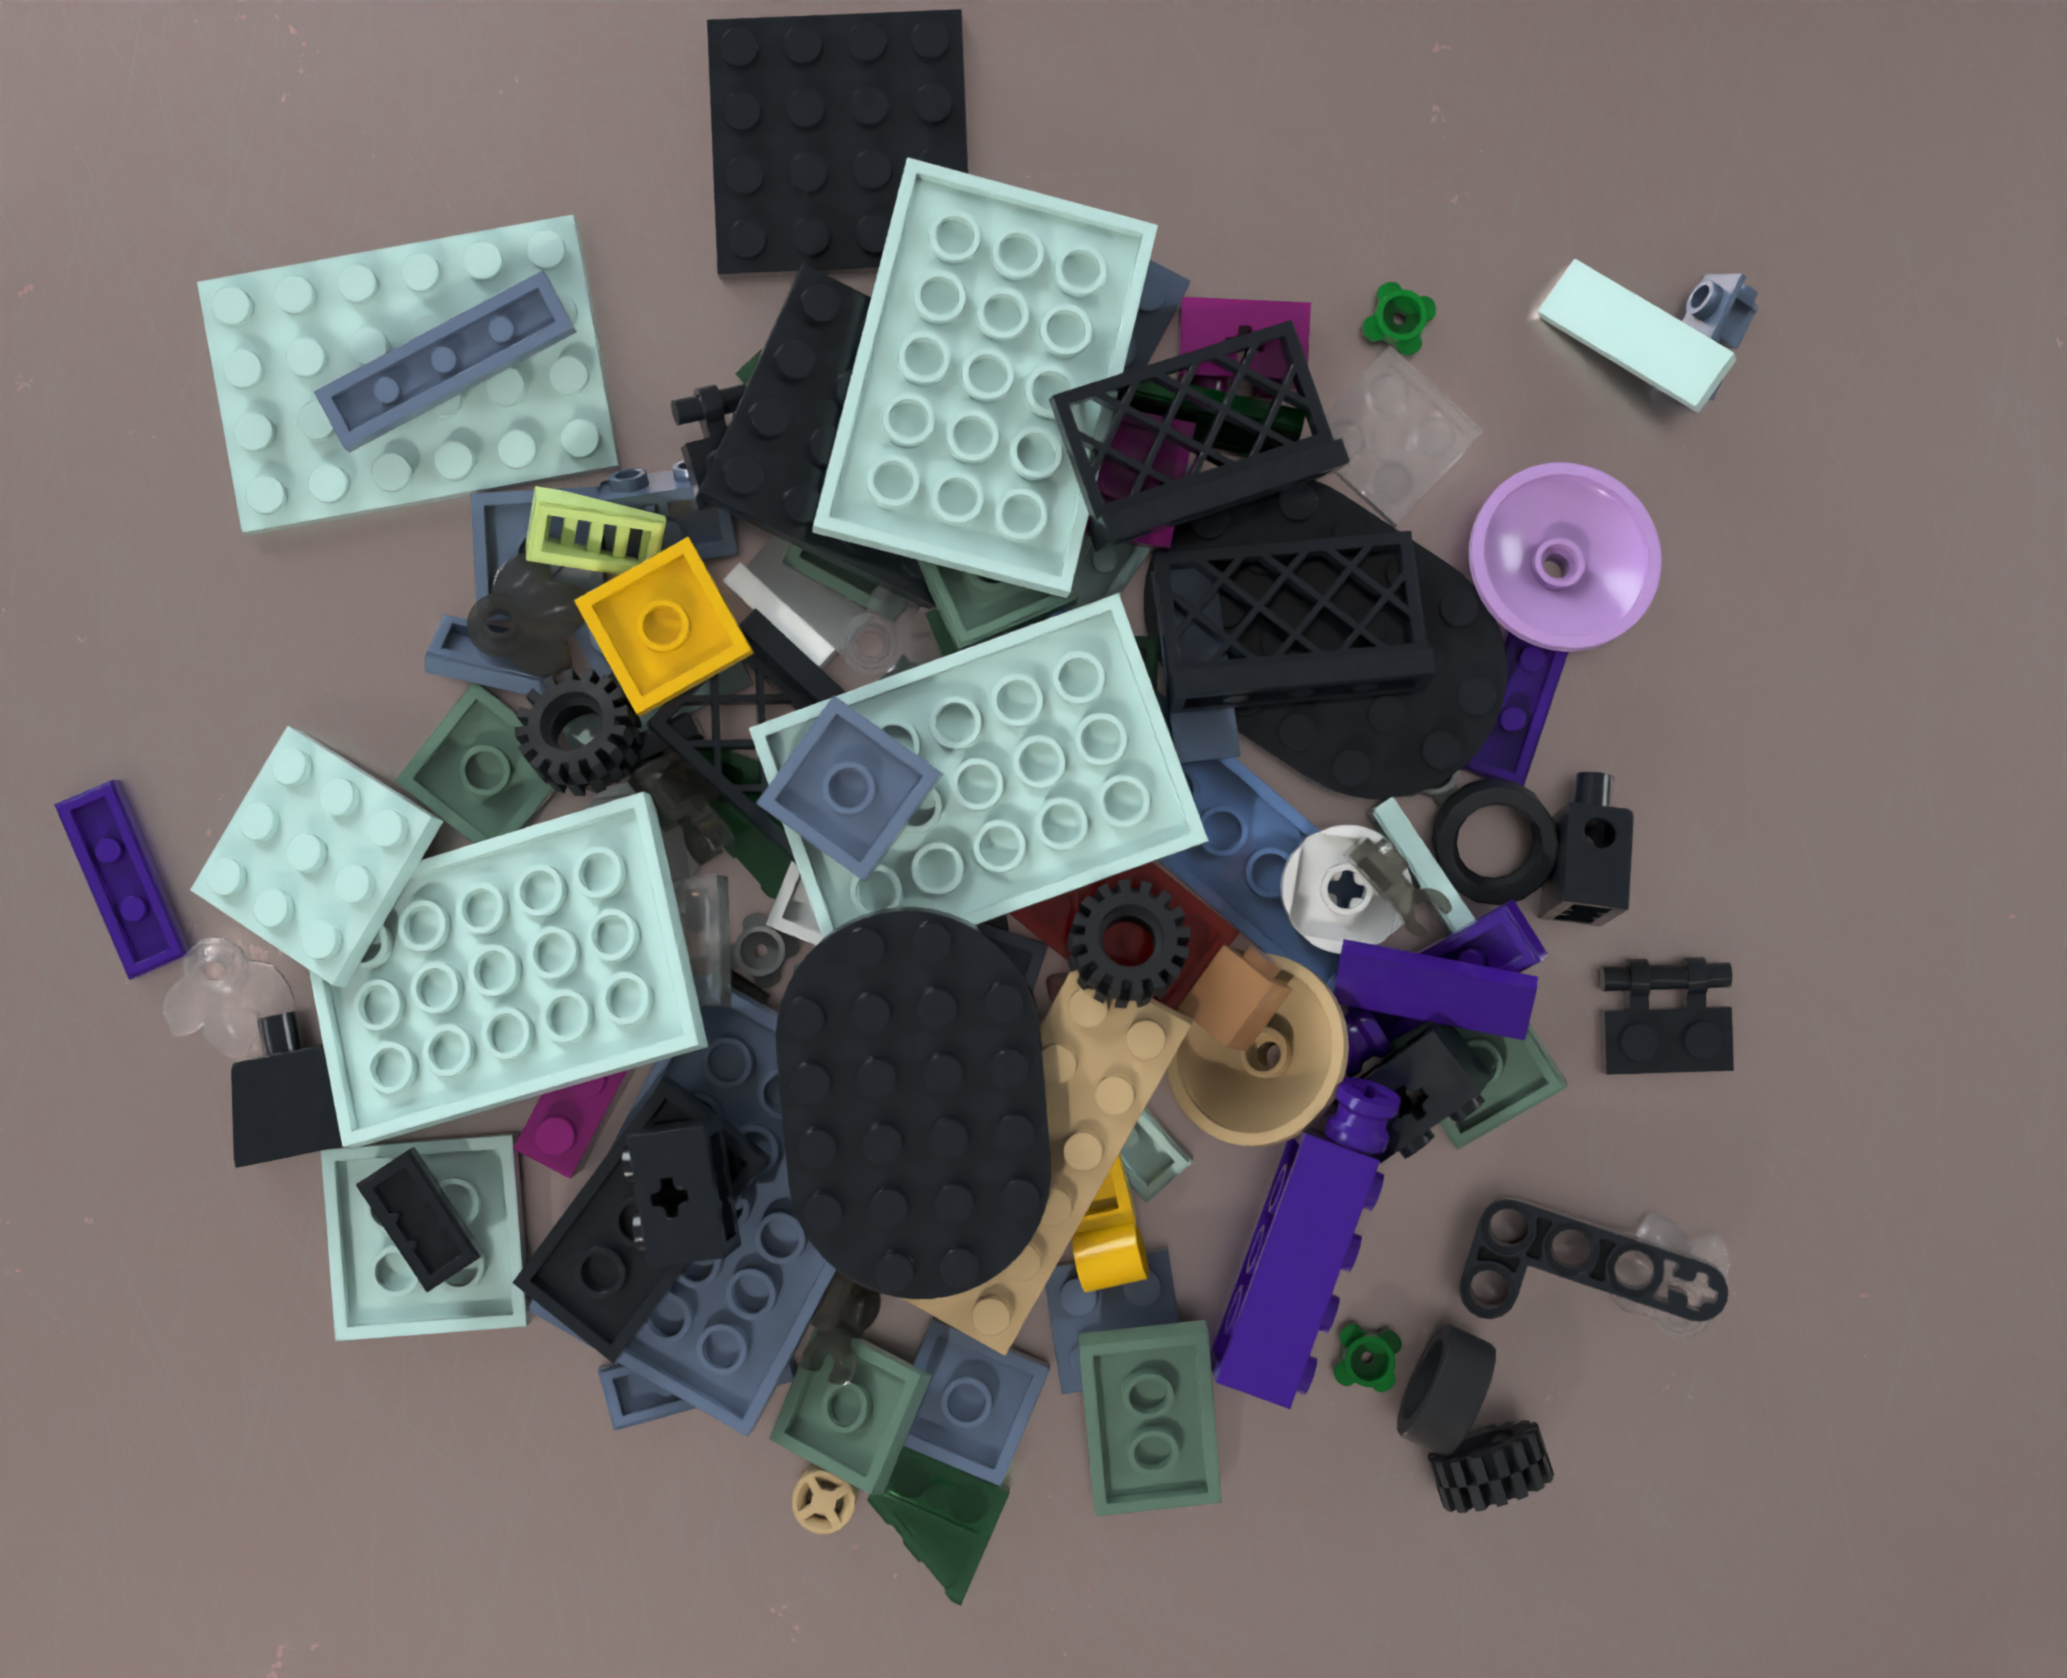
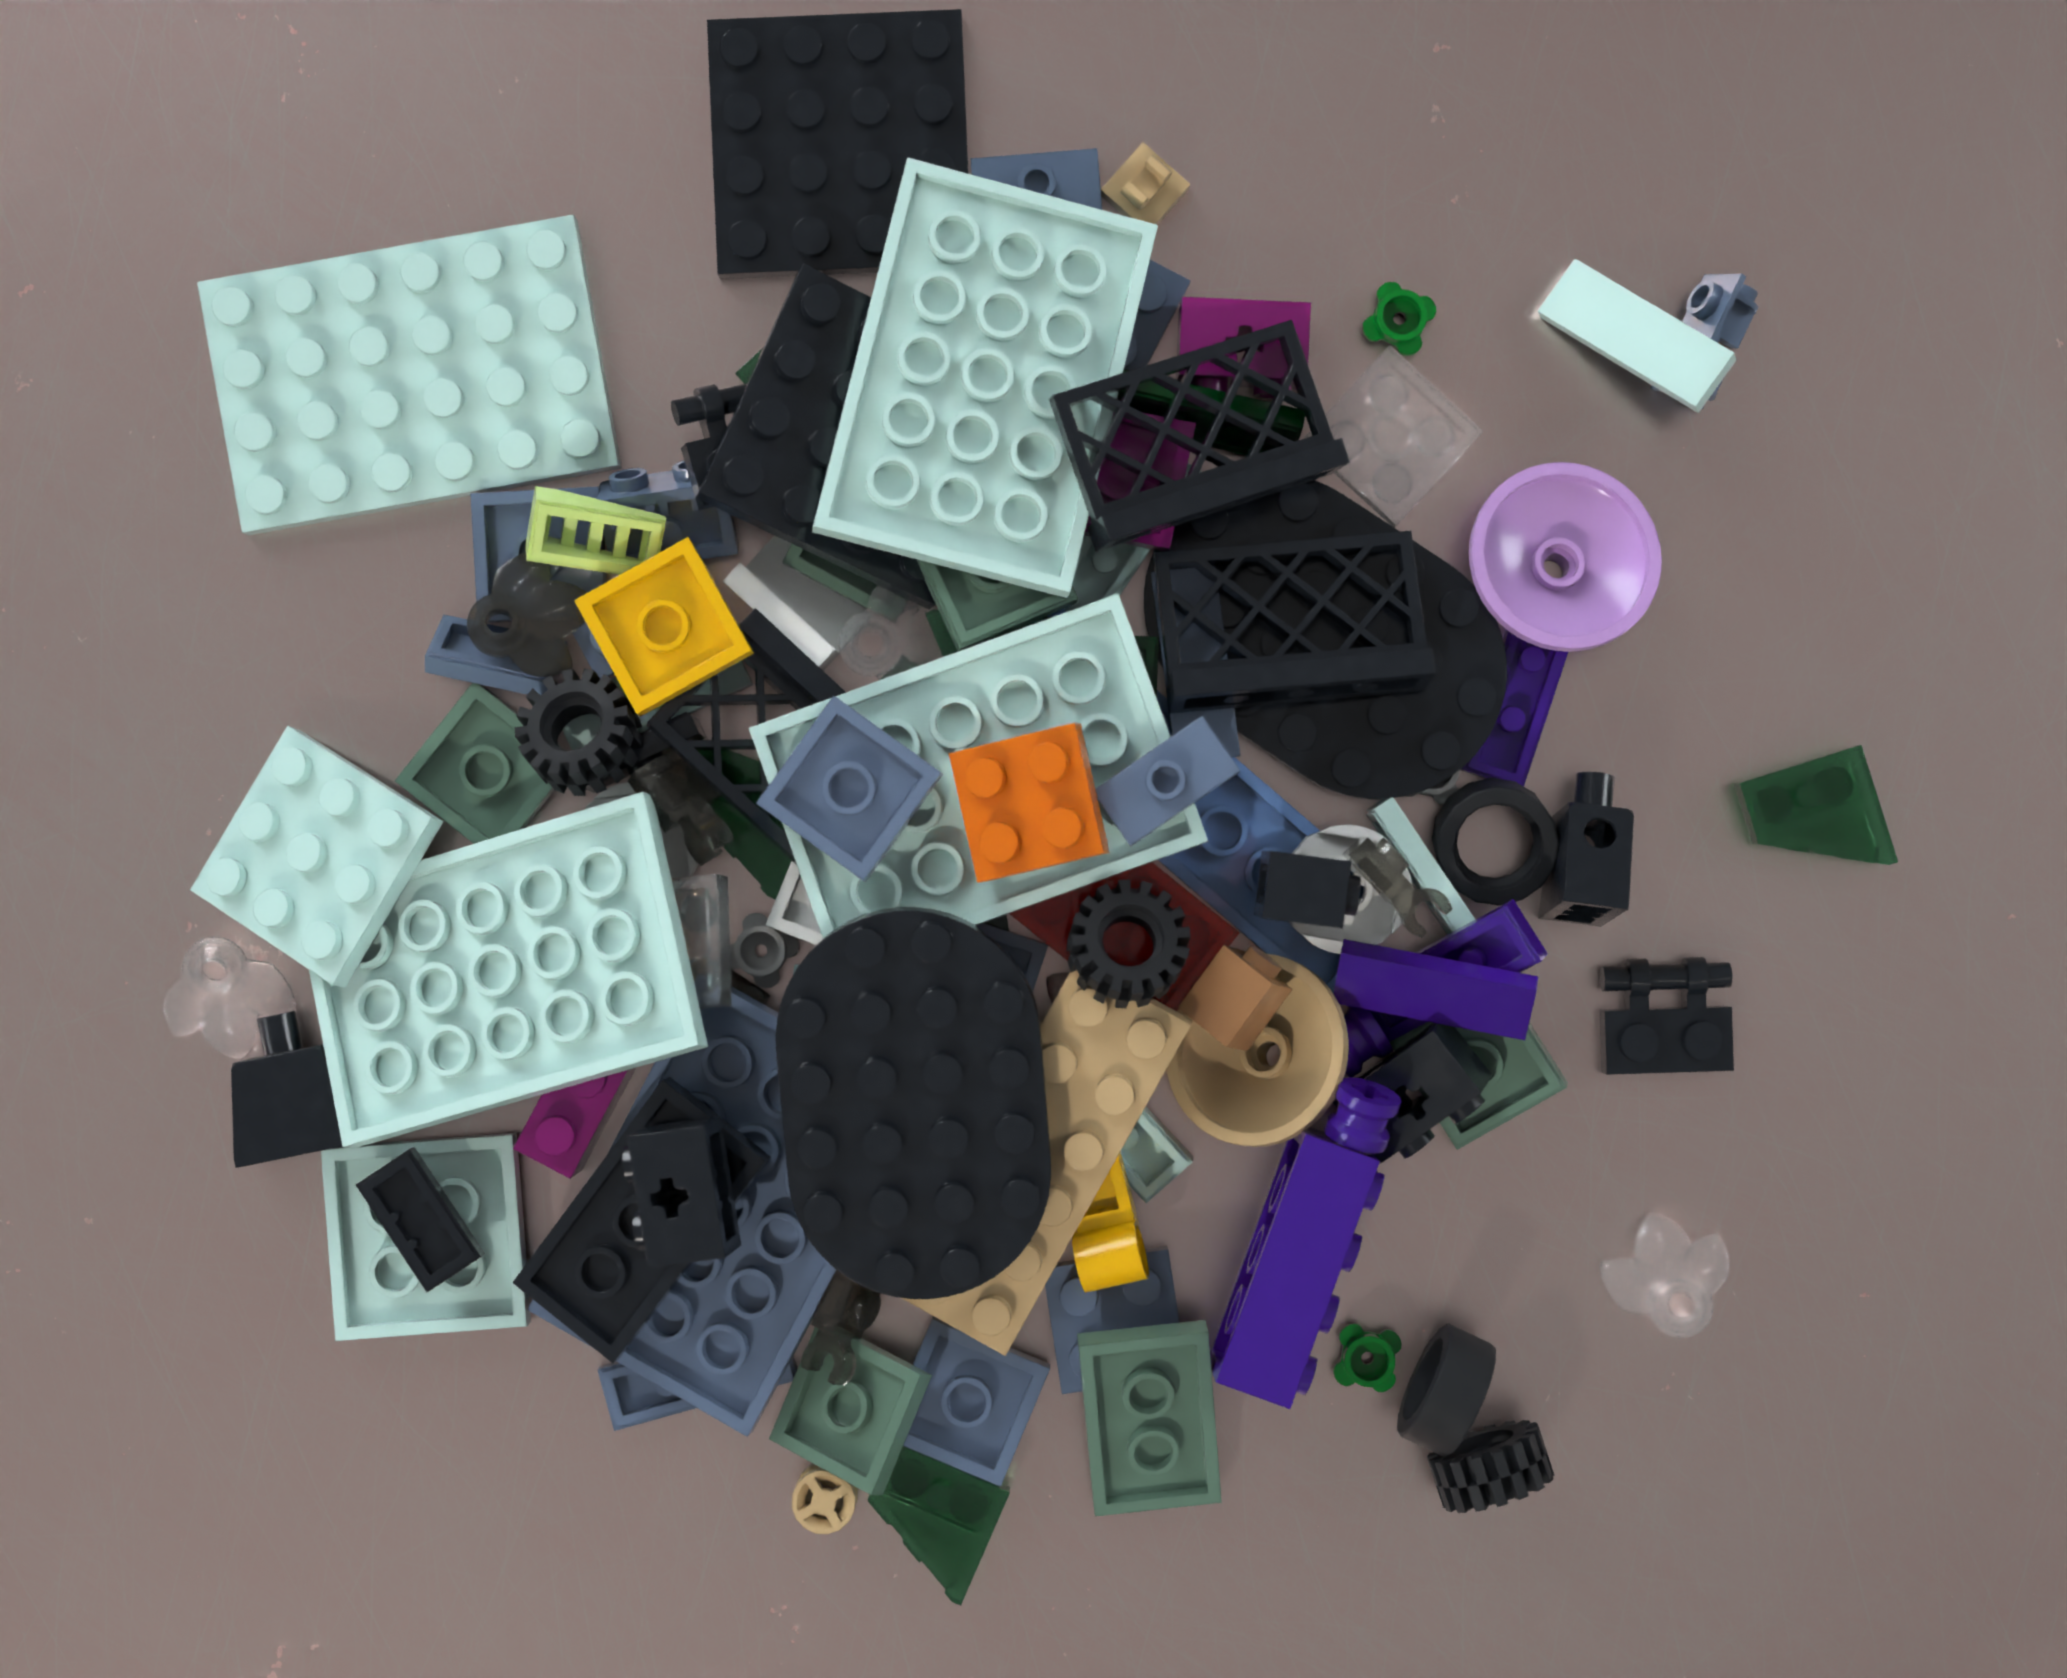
(123, 879): dark purple tile -> none
(445, 361): sand blue plate -> none
(1029, 802): none -> orange plate
(1060, 174): none -> sand blue plate
(1145, 187): none -> tan tile
(1166, 781): none -> sand blue plate
(1306, 889): none -> black brick
(1595, 1271): black beam -> none
(1819, 809): none -> clear green wing

